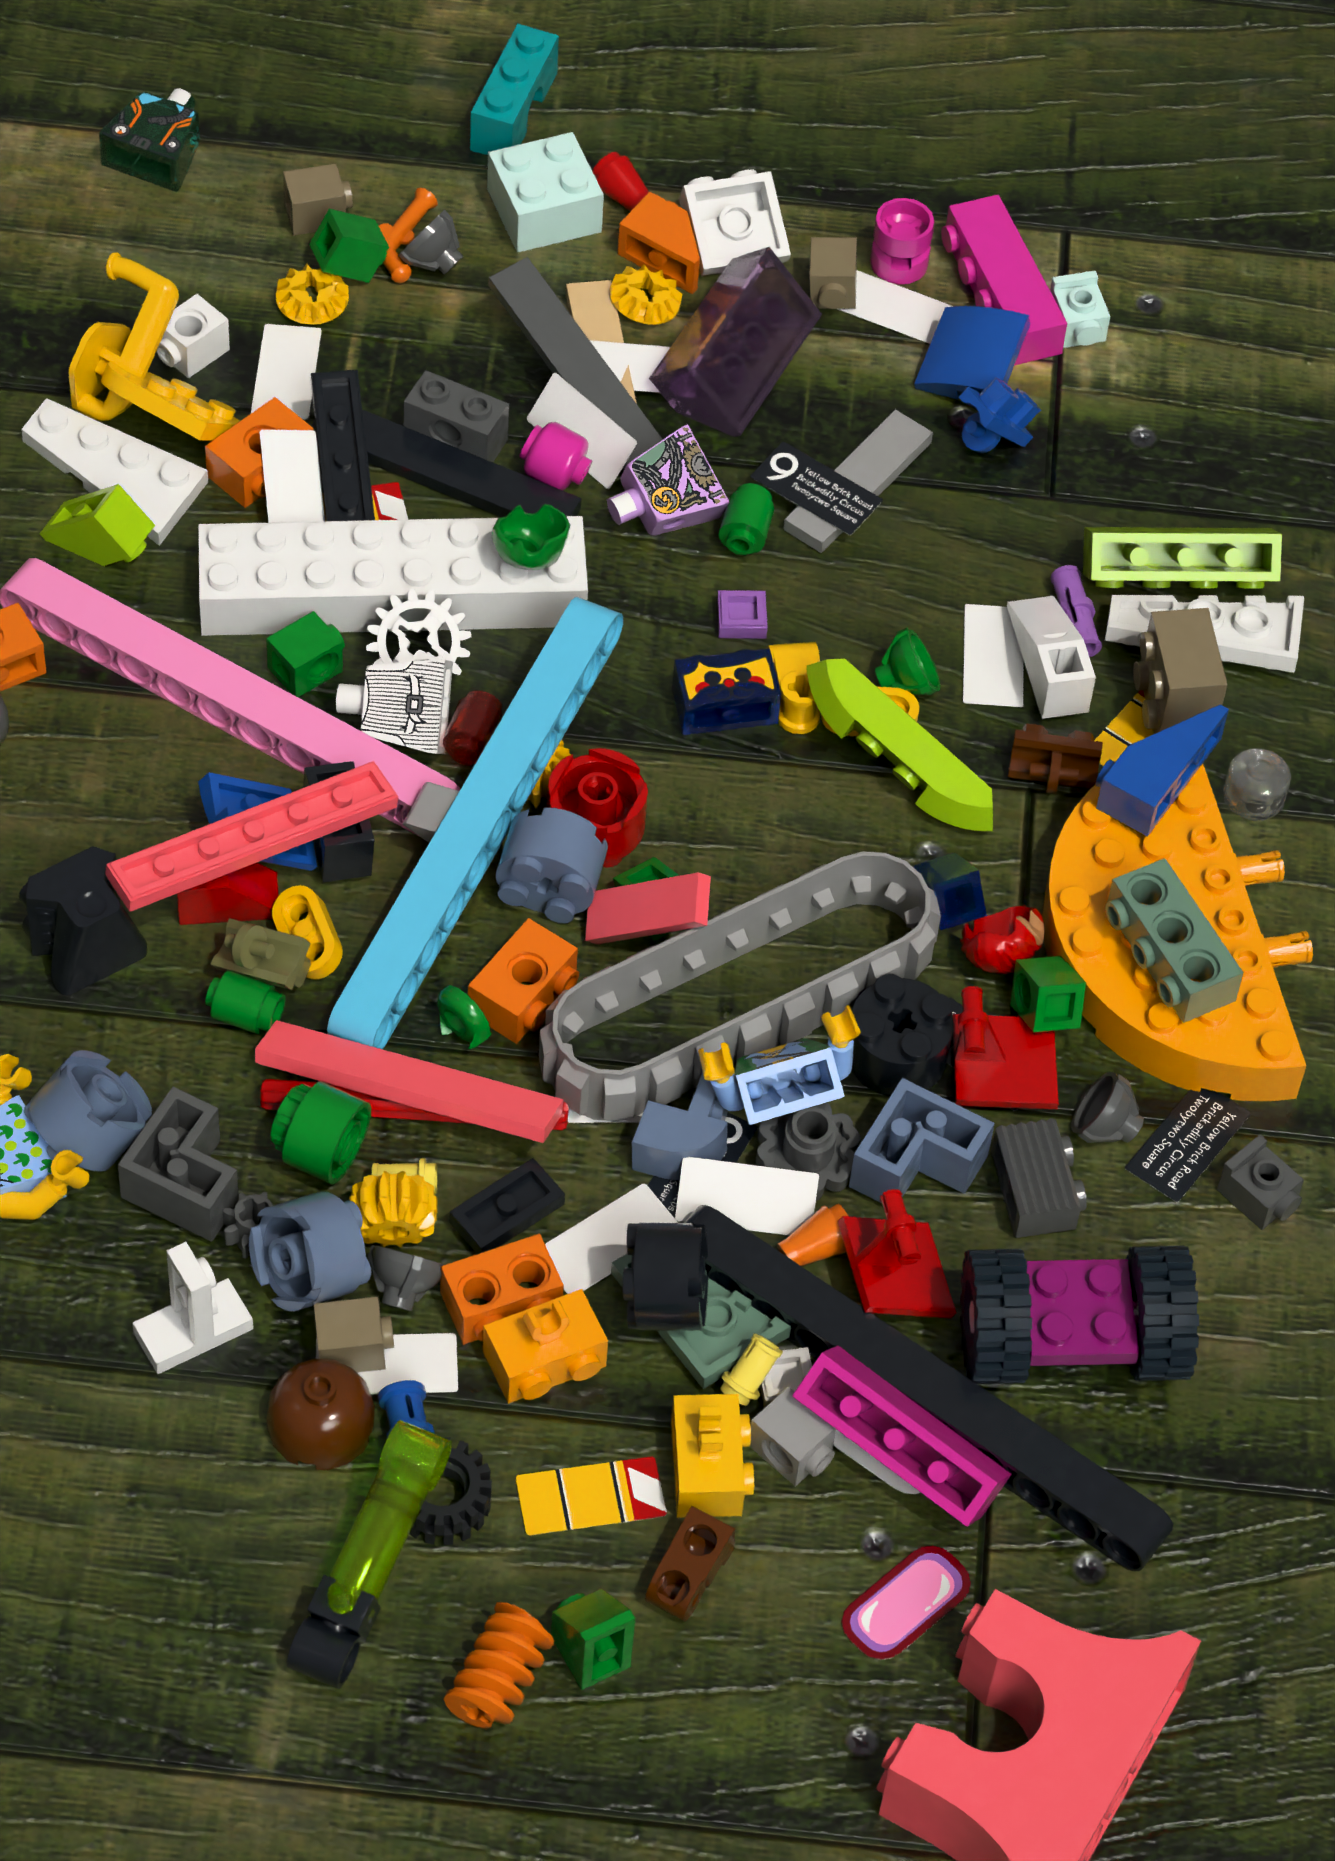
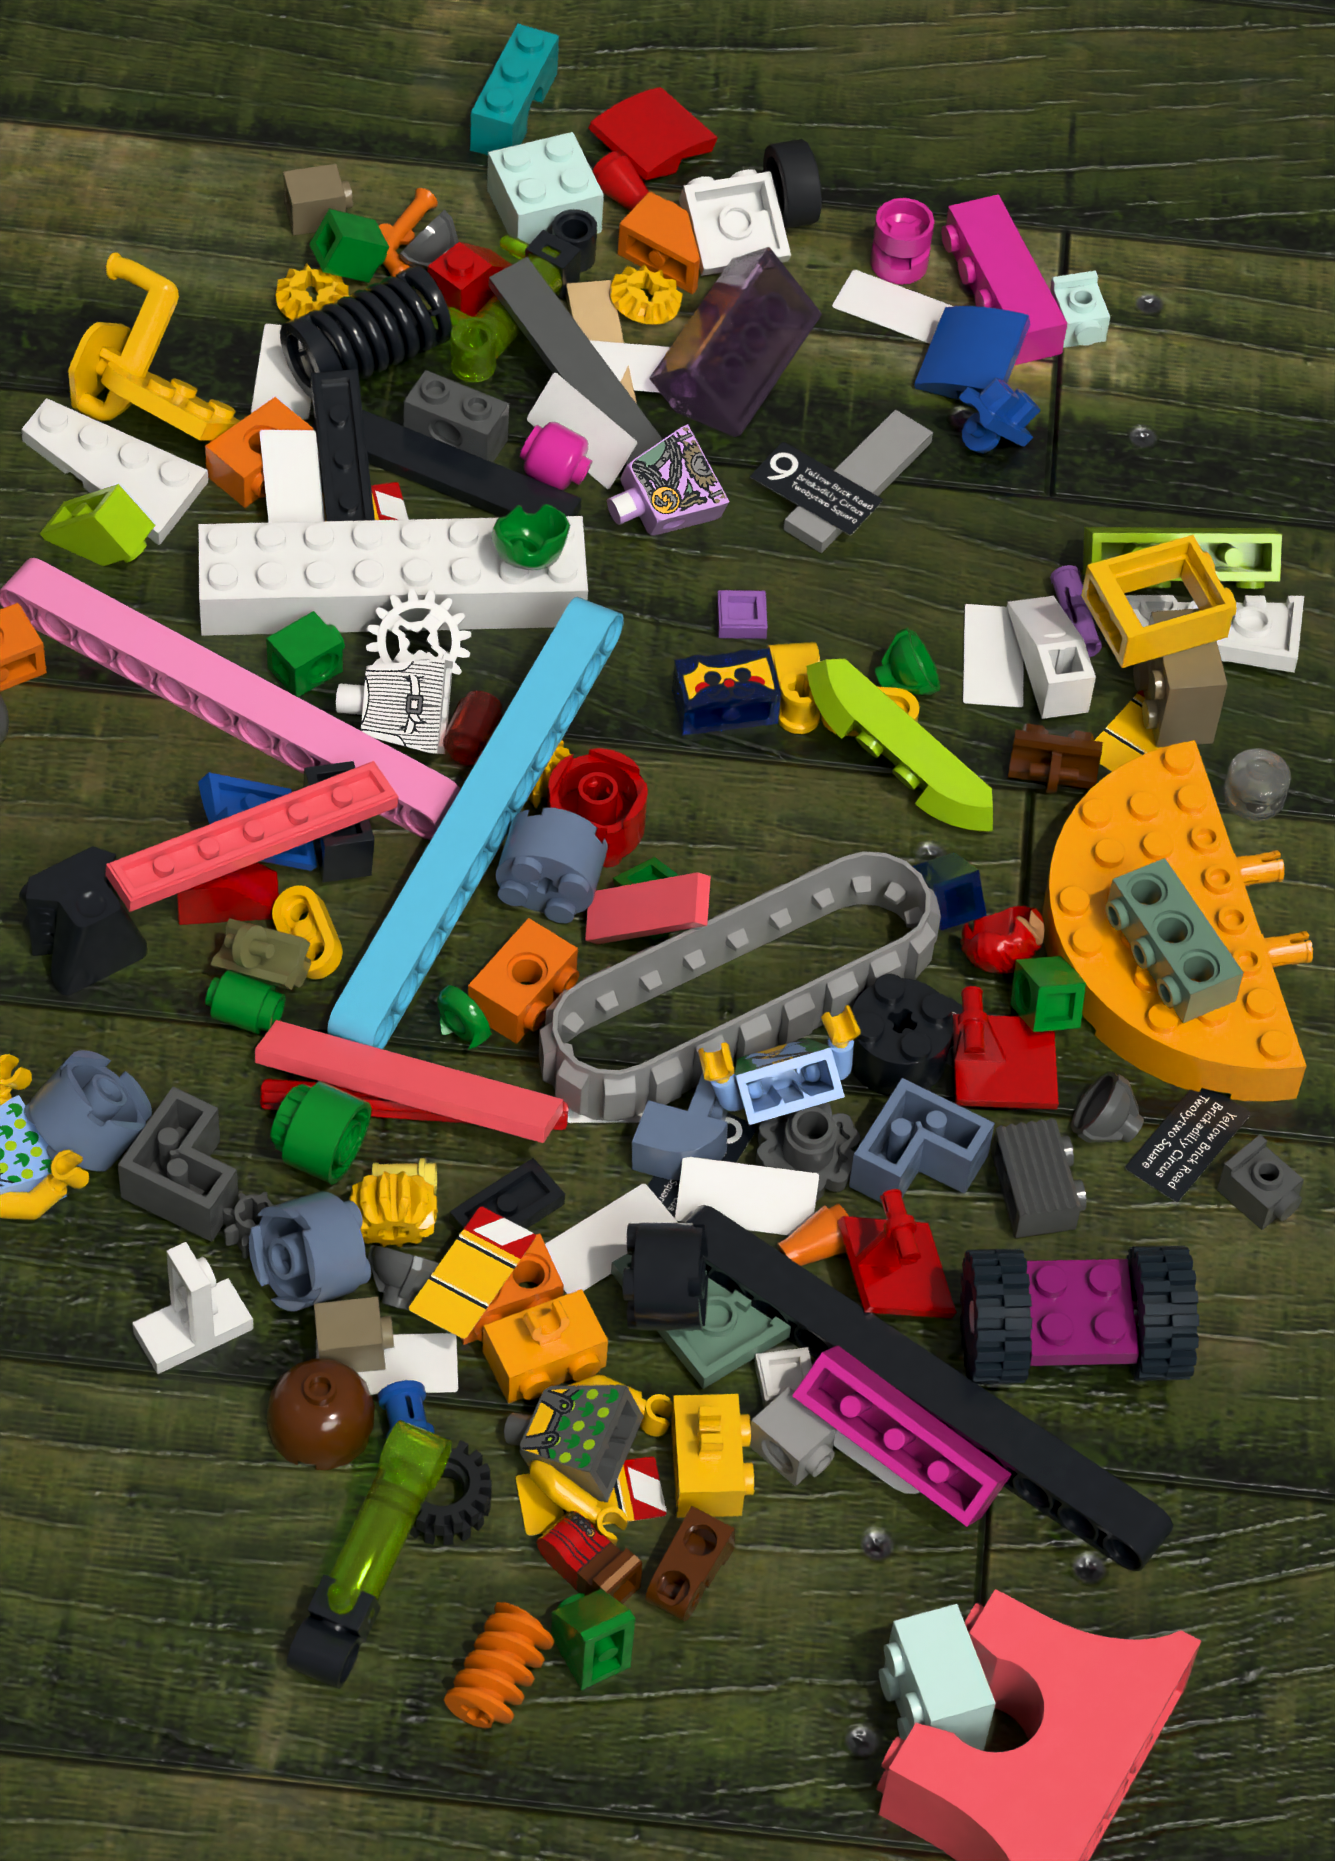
(153, 138): clear green torso -> none
(194, 336): white brick -> none
(368, 328): none -> black piece
(429, 809): light grey slope -> none
(464, 276): none -> red slope
(472, 1272): none -> yellow sticker
(557, 257): none -> clear neon green piece
(582, 1440): none -> torso
(589, 1559): none -> leg
(653, 132): none -> red slope
(747, 519): green brick -> none
(751, 1369): light yellow pin -> none
(795, 181): none -> black tyre
(833, 272): dark tan brick -> none
(906, 1602): sticker -> none
(937, 1676): none -> light aqua brick
(1129, 641): none -> yellow window
(1157, 769): blue slope -> none

